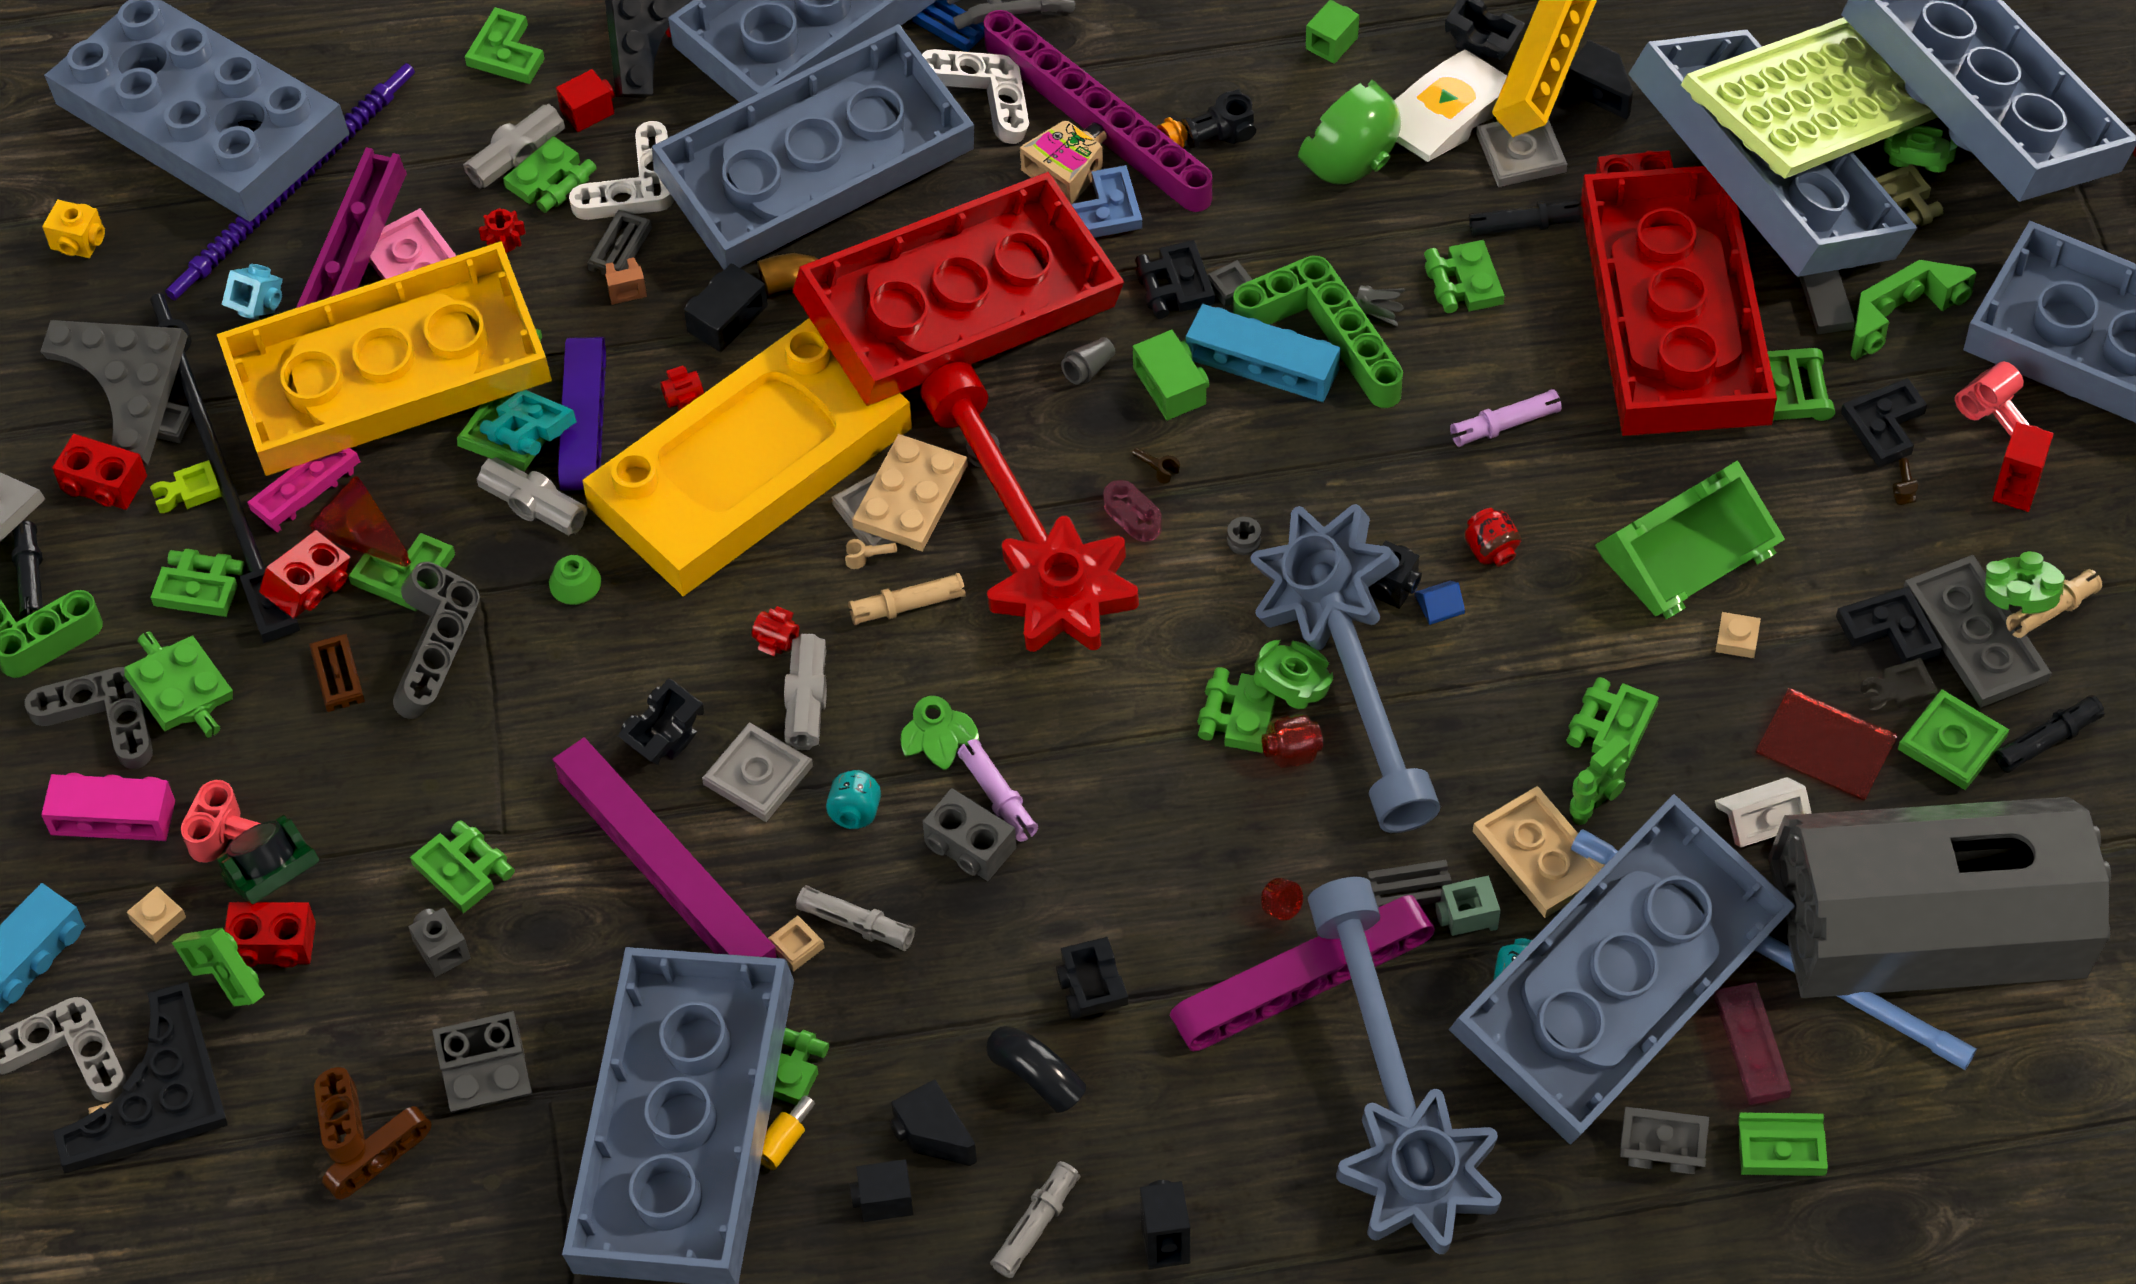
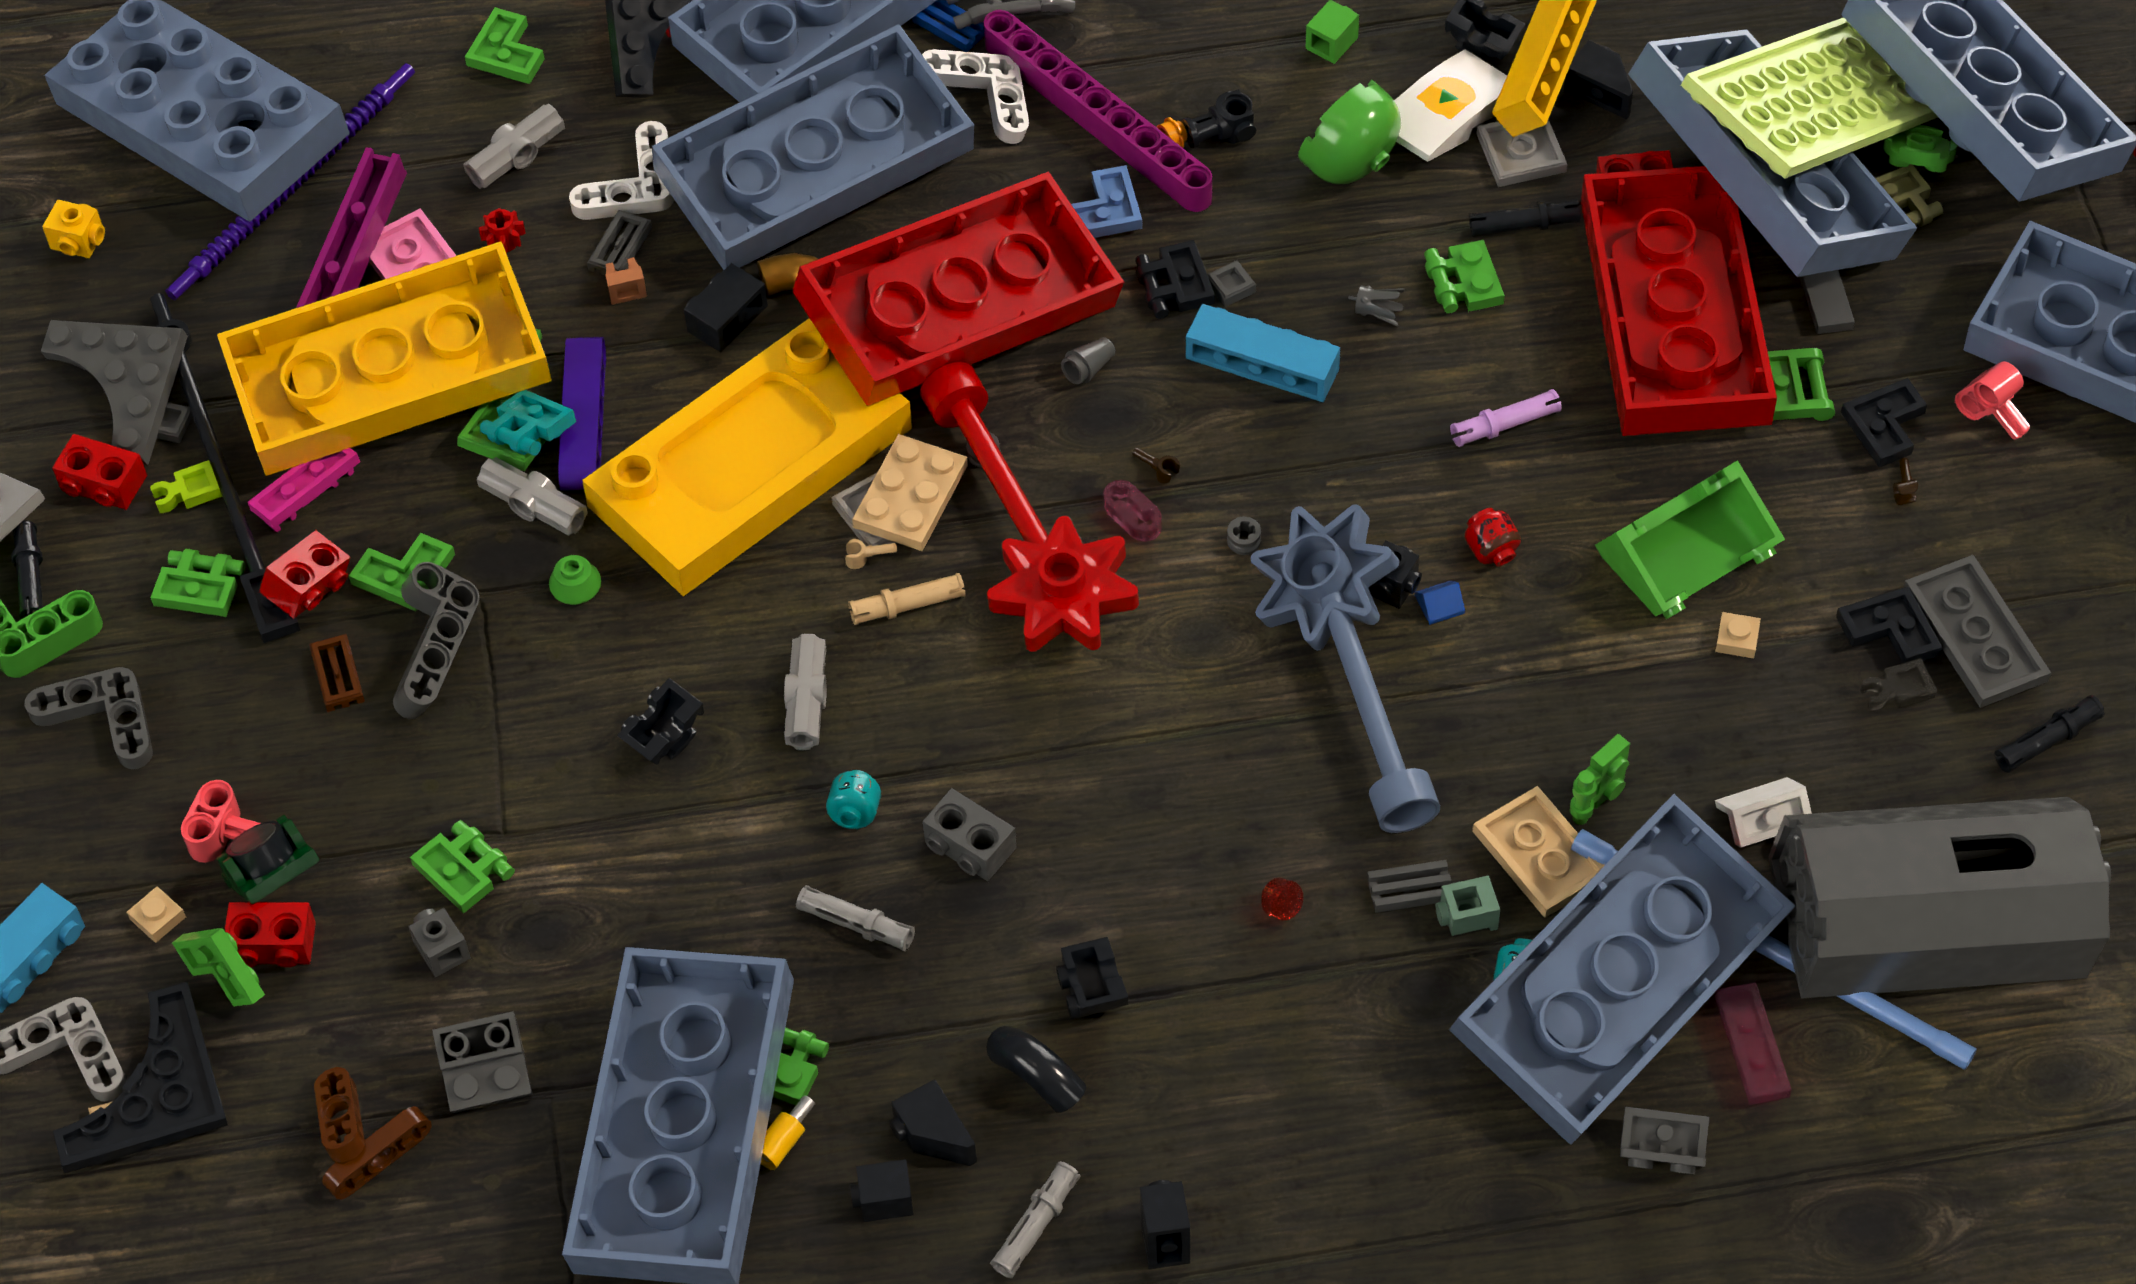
(108, 807): dark pink brick -> none
(178, 683): bright green plate -> none
(252, 291): medium azure brick -> none
(359, 524): clear red wing -> none
(543, 169): bright green plate -> none
(585, 100): red brick -> none
(659, 854): magenta tile -> none
(681, 387): red gear -> none
(757, 772): light grey tile -> none
(775, 631): red gear -> none
(796, 943): tan tile -> none
(937, 736): bright green plate -> none
(1006, 802): lavender pin -> none
(1067, 155): torso -> none
(1170, 374): bright green brick -> none
(1249, 715): bright green plate -> none
(1275, 673): bright green plate -> none
(1292, 741): clear red head -> none
(1294, 977): magenta beam -> none
(1317, 287): bright green beam -> none
(1415, 1158): sand blue piece -> none
(1627, 716): bright green plate -> none
(1782, 1144): bright green plate -> none
(1827, 743): clear red piece -> none
(1939, 281): bright green slope -> none
(1953, 739): bright green plate -> none
(2022, 466): red brick -> none
(2024, 583): bright green plate -> none
(2073, 594): tan pin -> none

